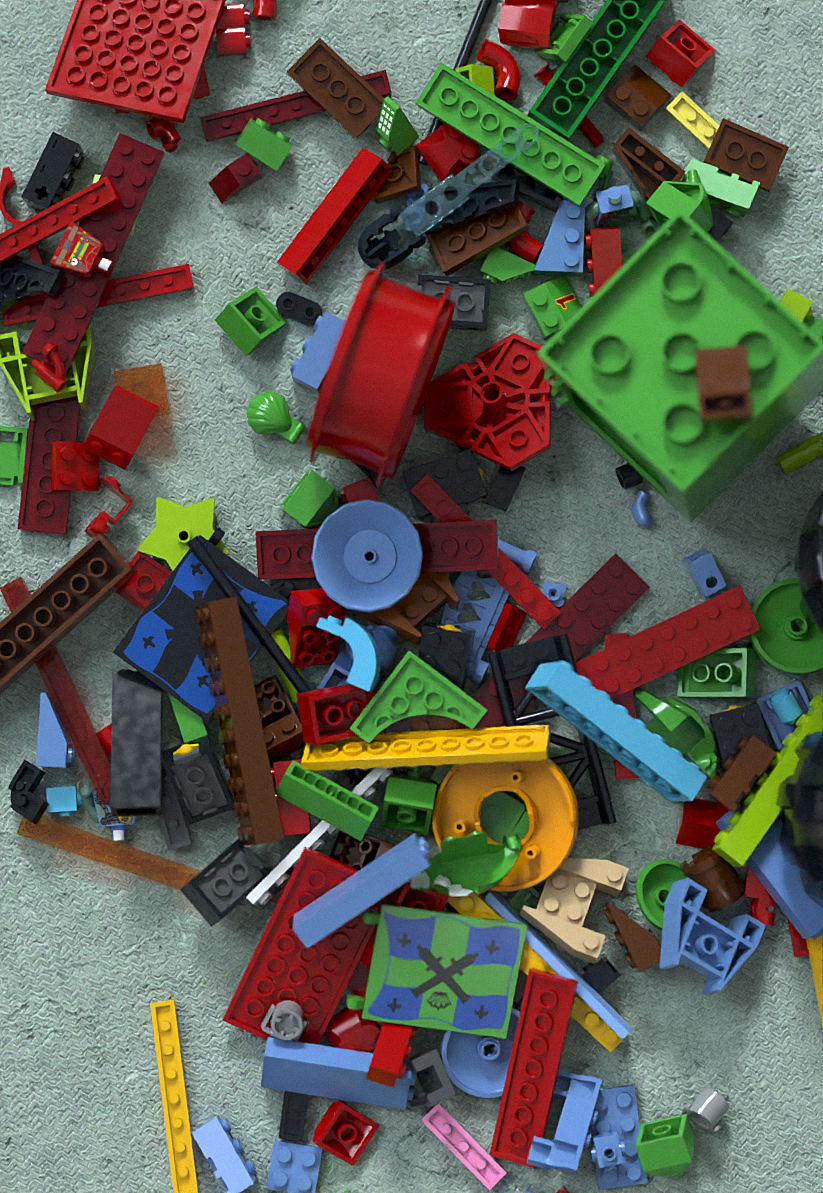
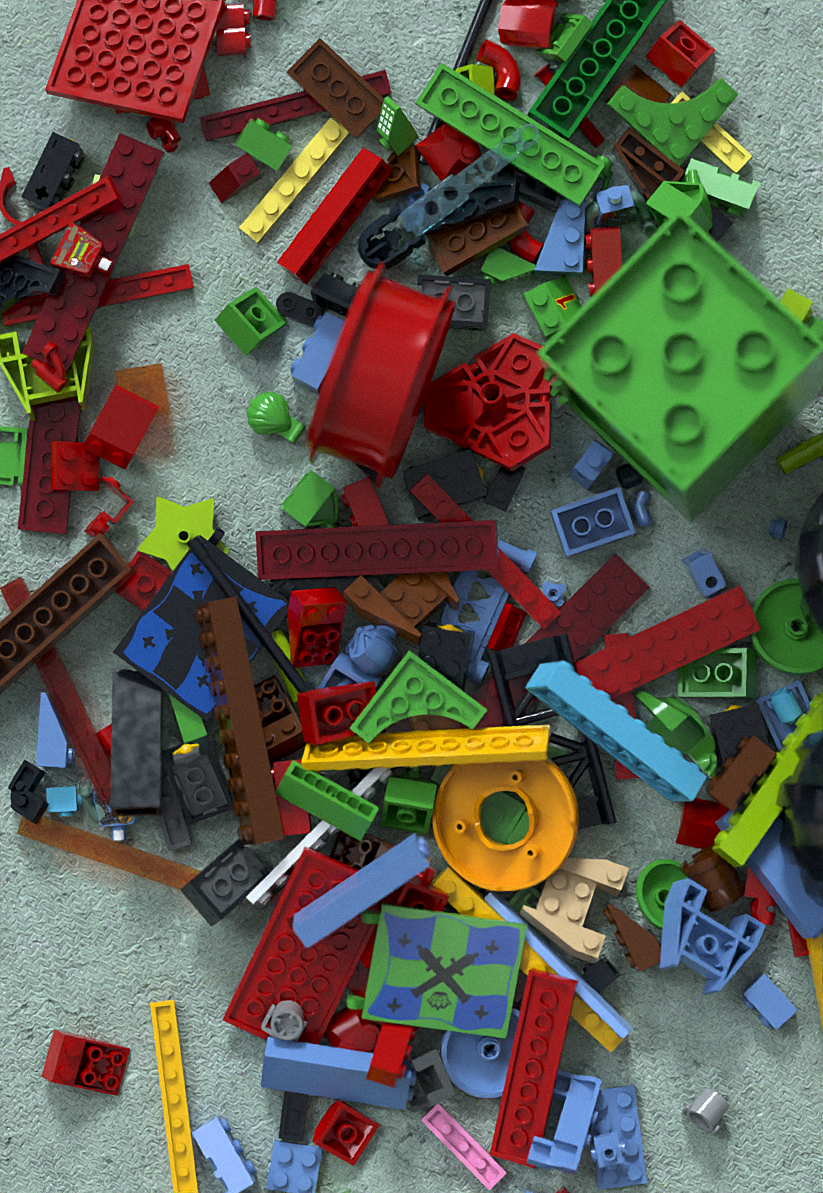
(85, 1062): none -> red slope
(294, 180): none -> light yellow plate
(334, 293): none -> black slope
(342, 550): medium blue dish -> none
(365, 651): medium azure arch -> none
(468, 865): bright green animal -> none
(591, 464): none -> medium blue torso
(592, 522): none -> medium blue brick
(666, 1146): bright green piece -> none
(674, 126): none -> bright green plate
(723, 385): reddish brown slope -> none
(746, 154): reddish brown plate -> none
(768, 1001): none -> medium blue brick
(778, 528): none -> medium blue plate

